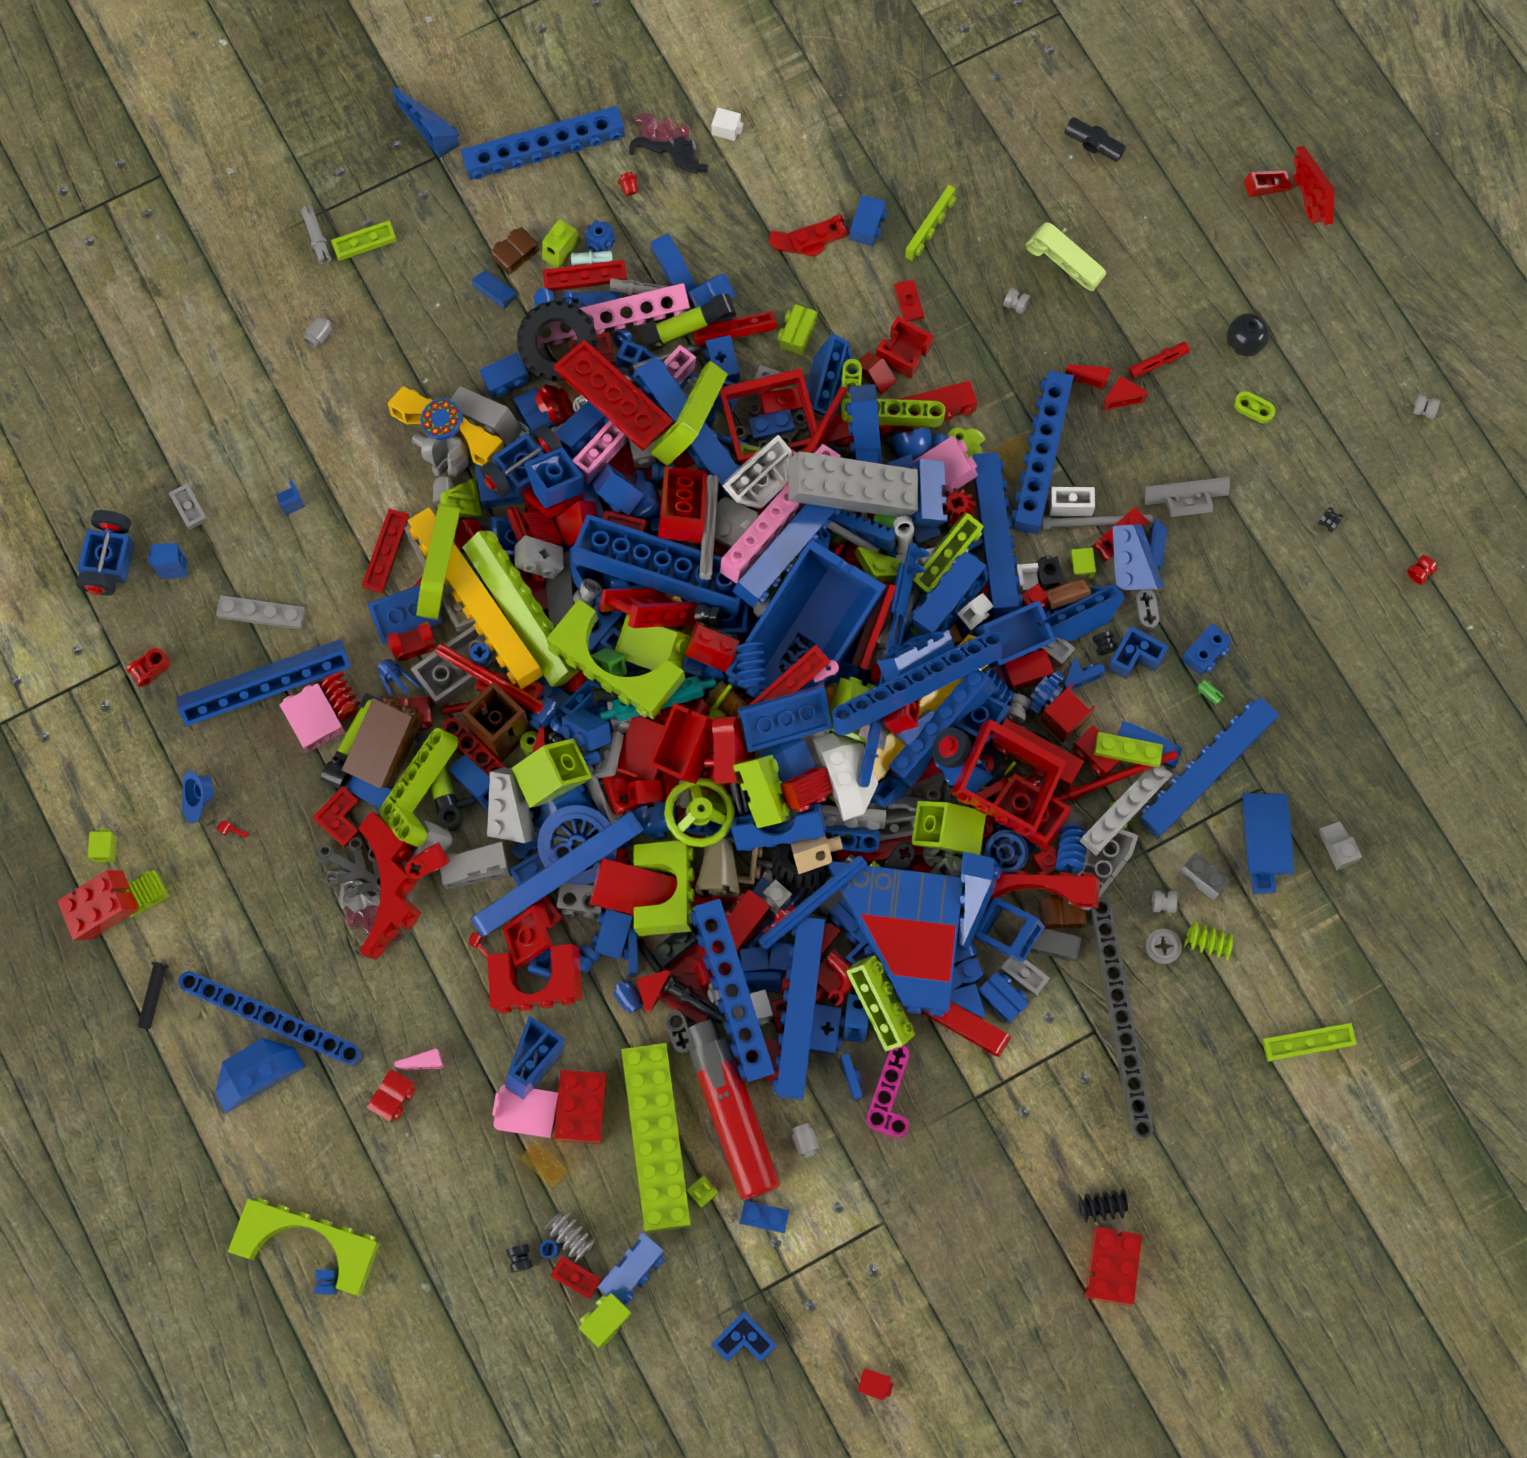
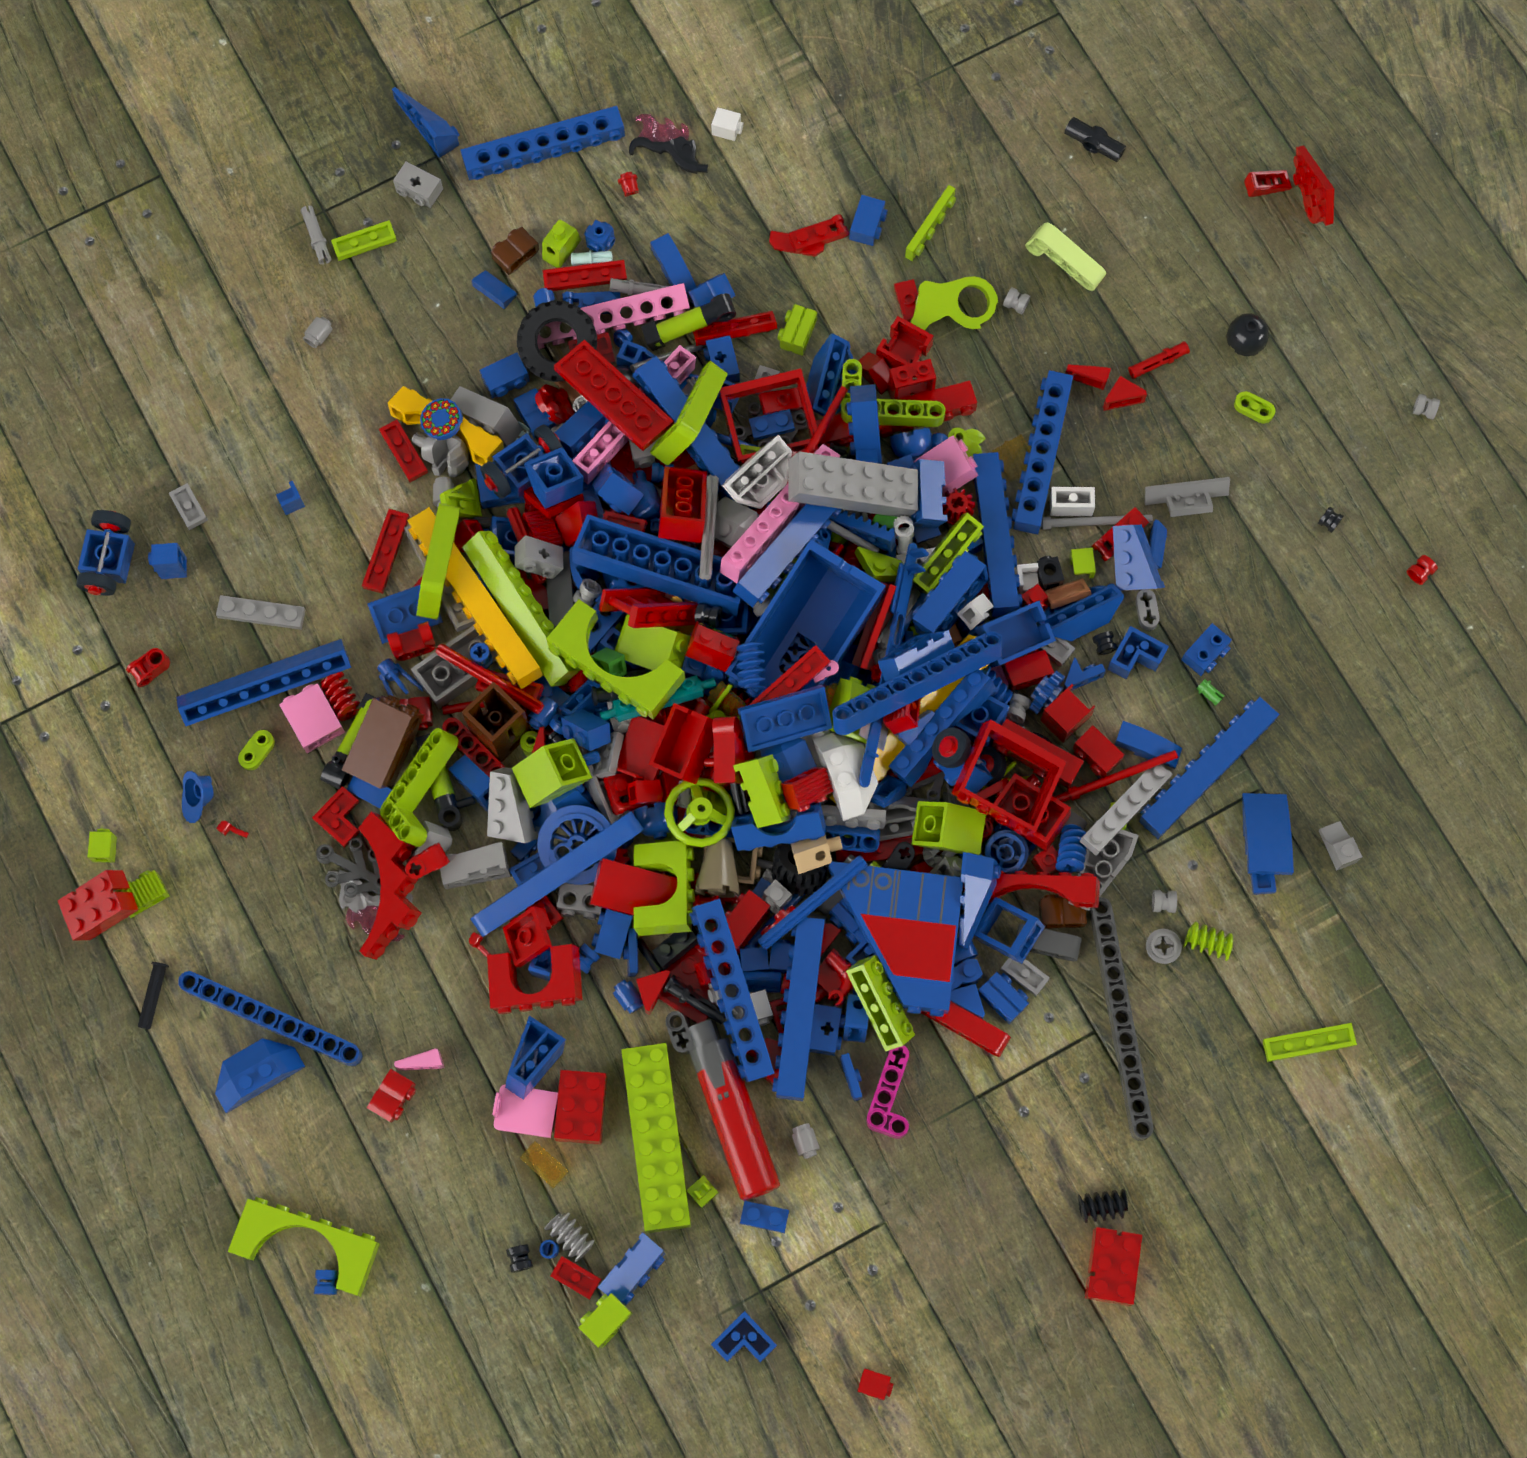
(257, 749): none -> lime plate
(403, 450): none -> red plate
(418, 185): none -> light grey brick
(901, 381): none -> red window
(941, 300): none -> lime animal
(1128, 749): lime plate -> none
(1204, 876): dark grey brick -> none

